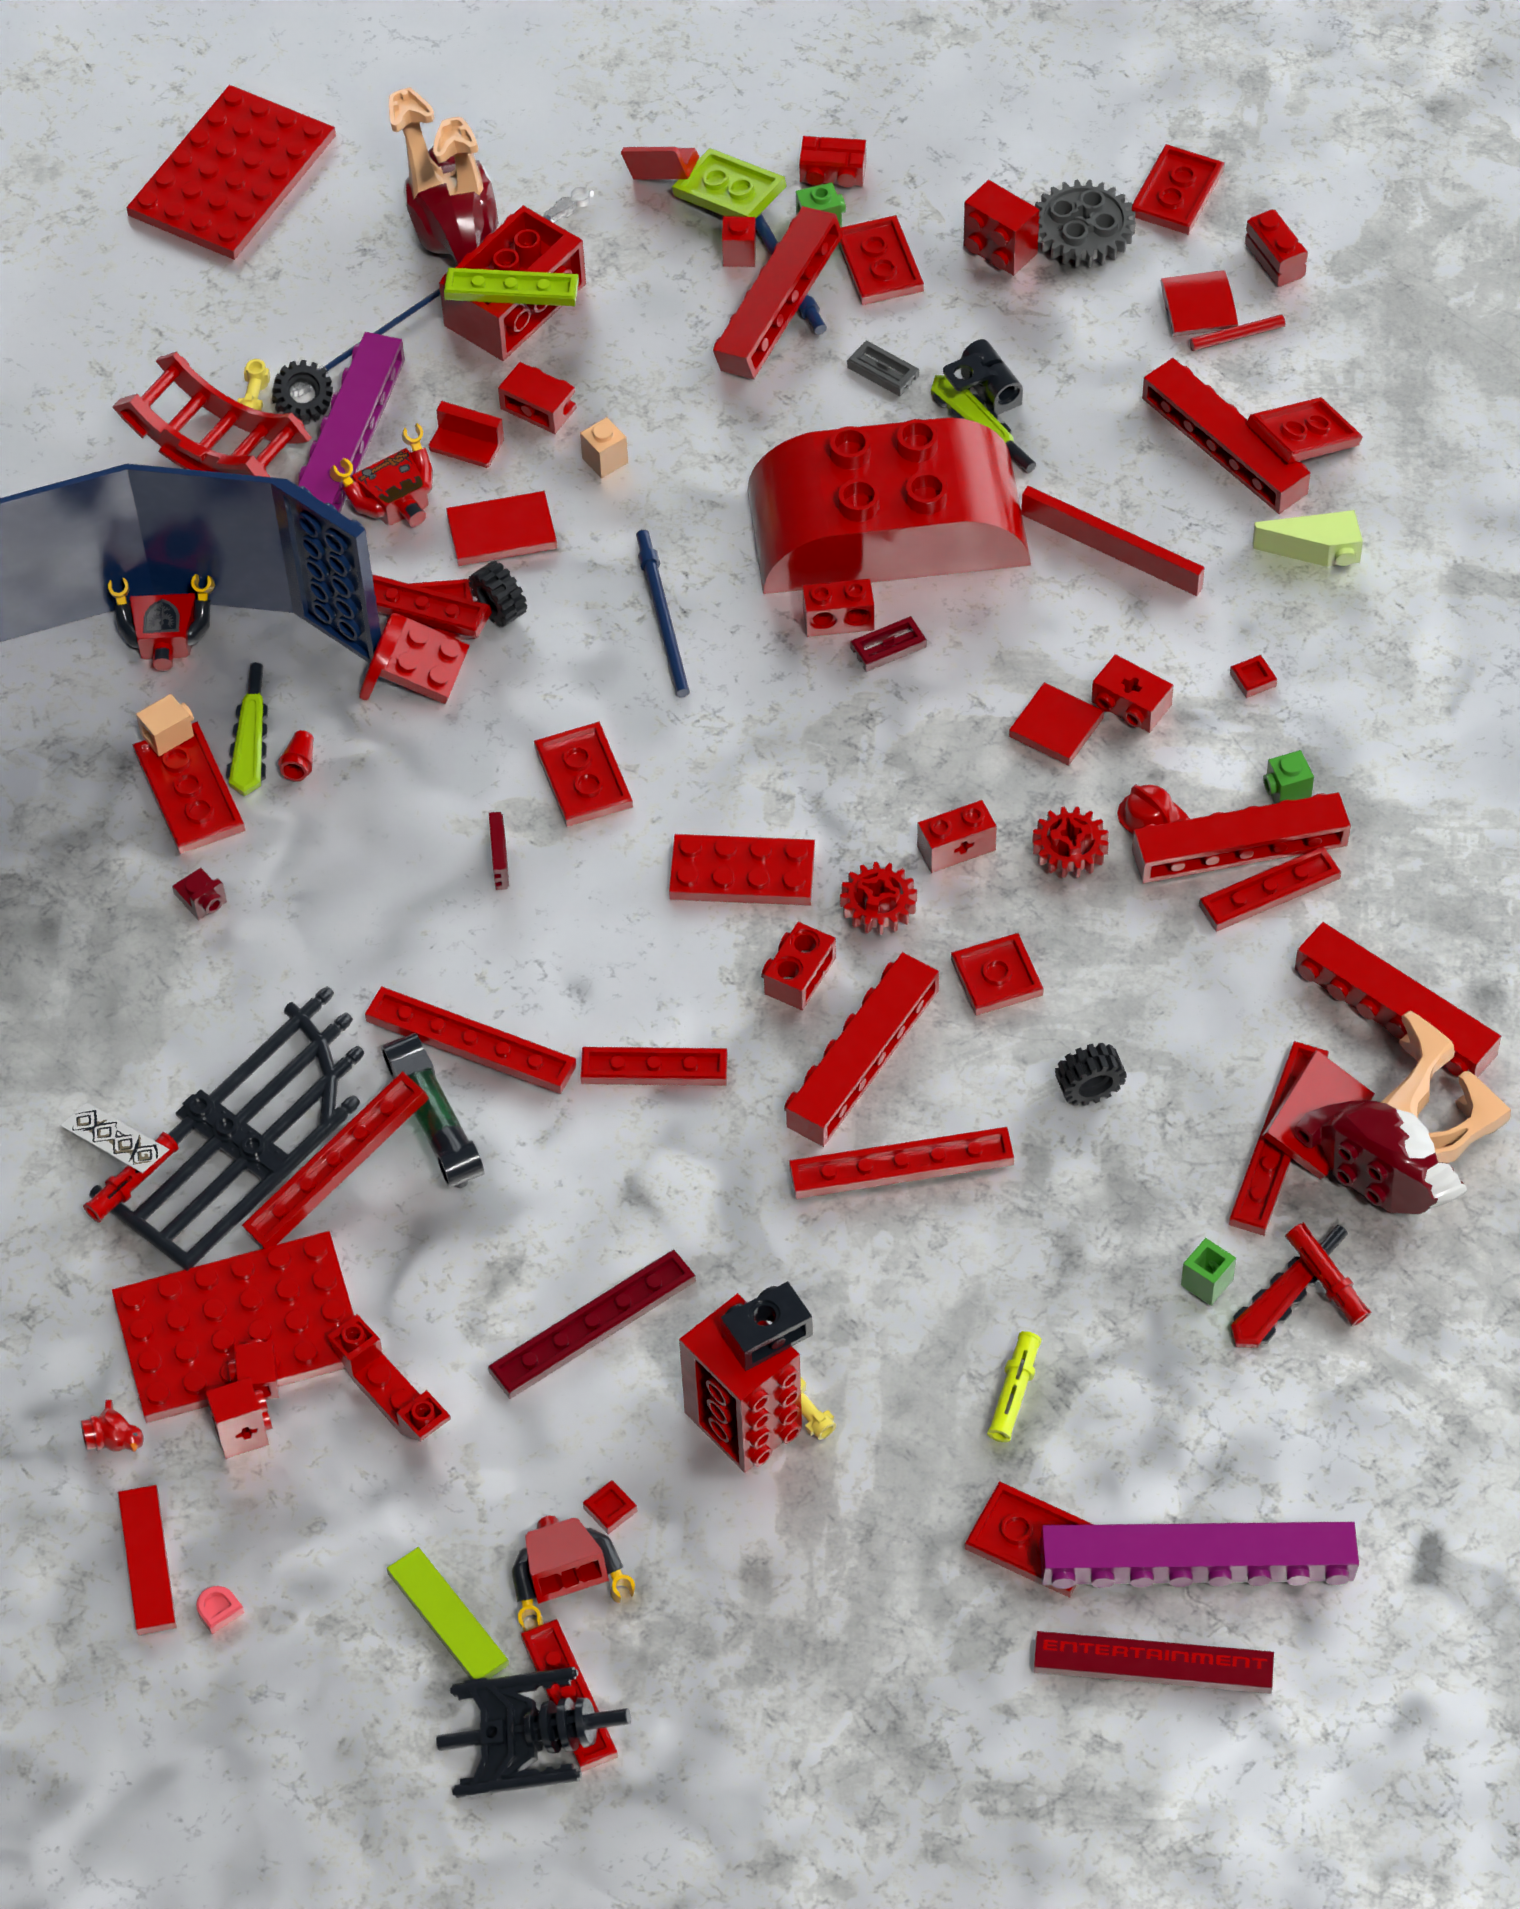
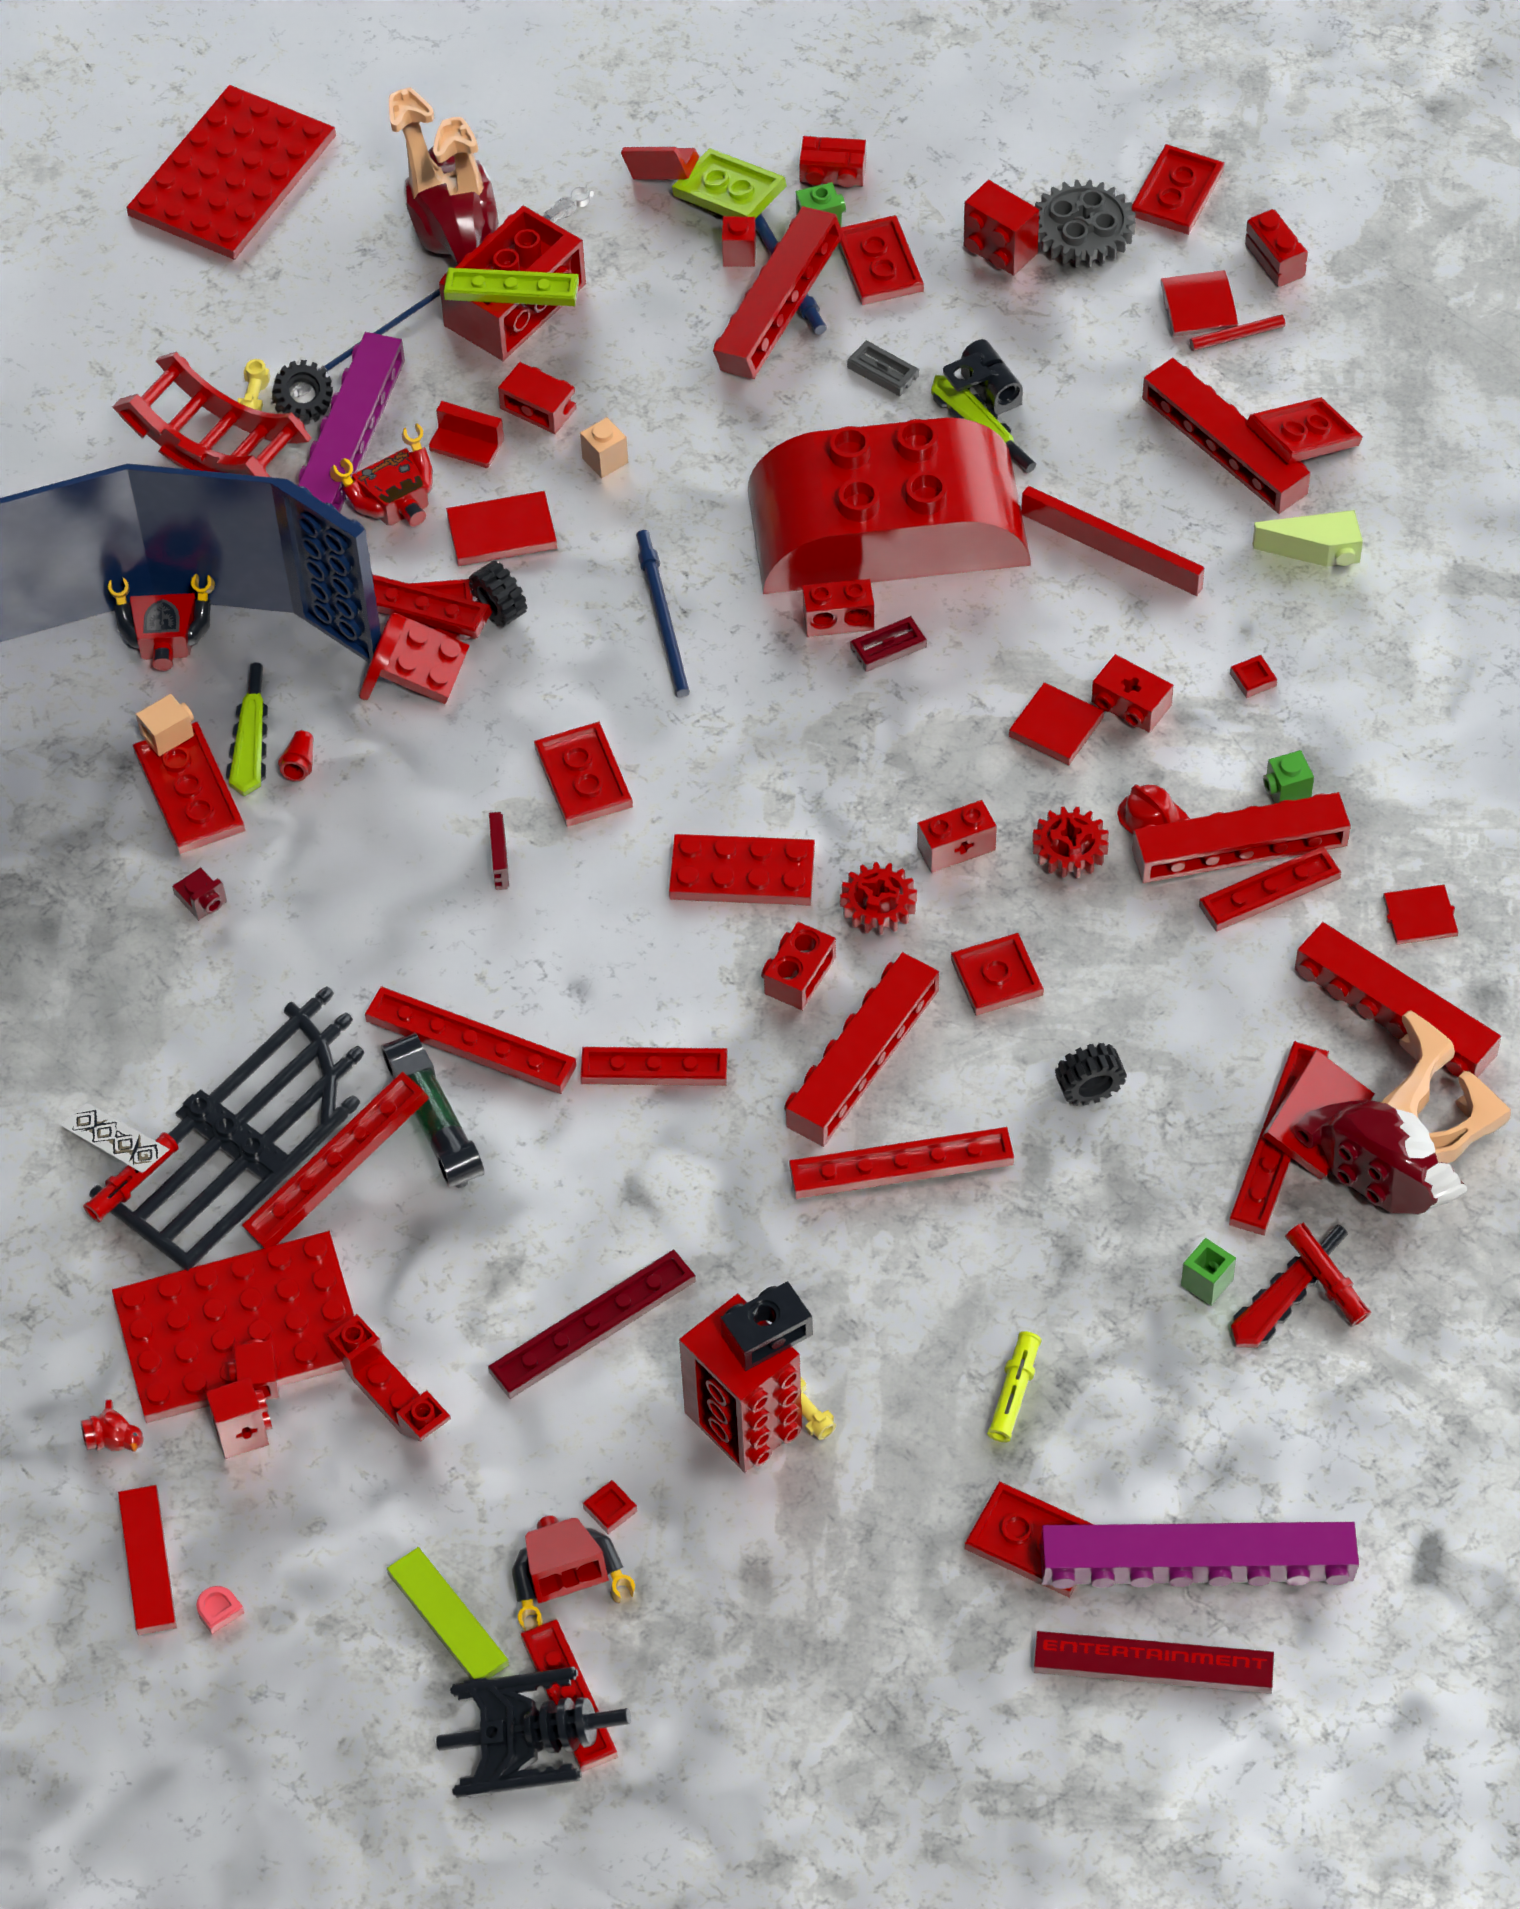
(1420, 914): none -> red piece

